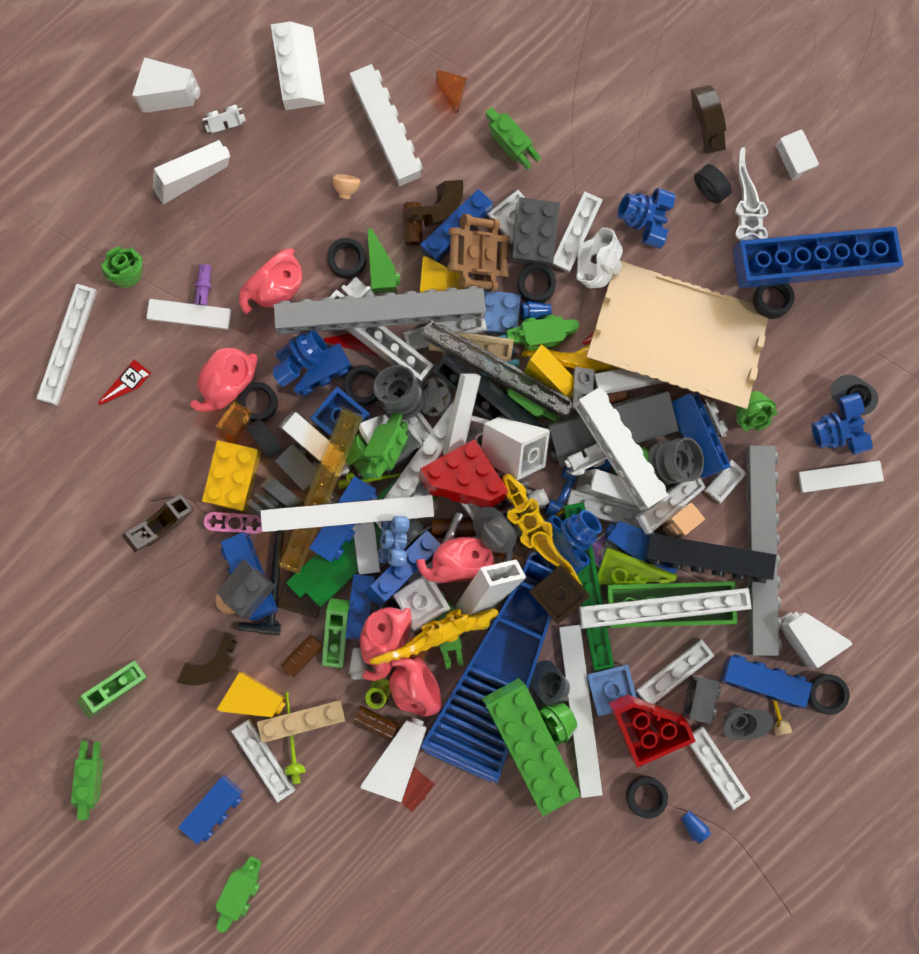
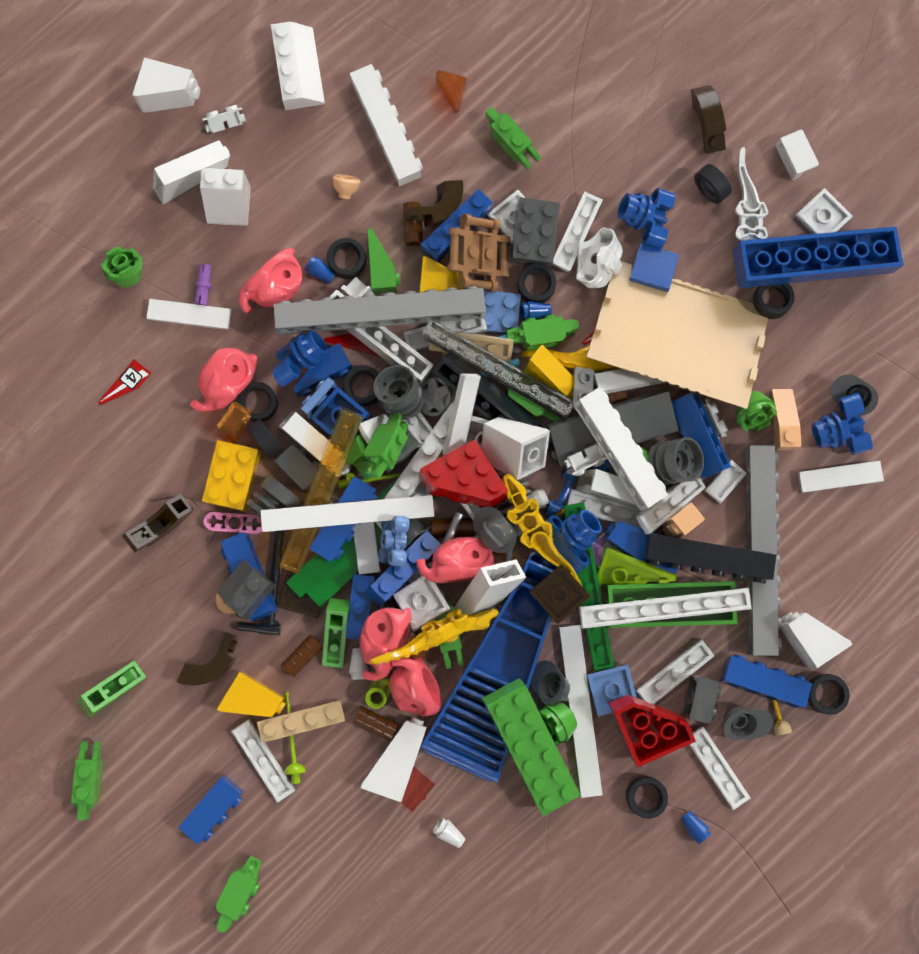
(66, 344): white tile -> none
(225, 196): none -> white slope
(313, 402): none -> medium blue plate
(319, 270): none -> blue cone
(448, 832): none -> white cone
(654, 267): none -> blue tile
(786, 422): none -> light nougat slope
(823, 214): none -> white tile

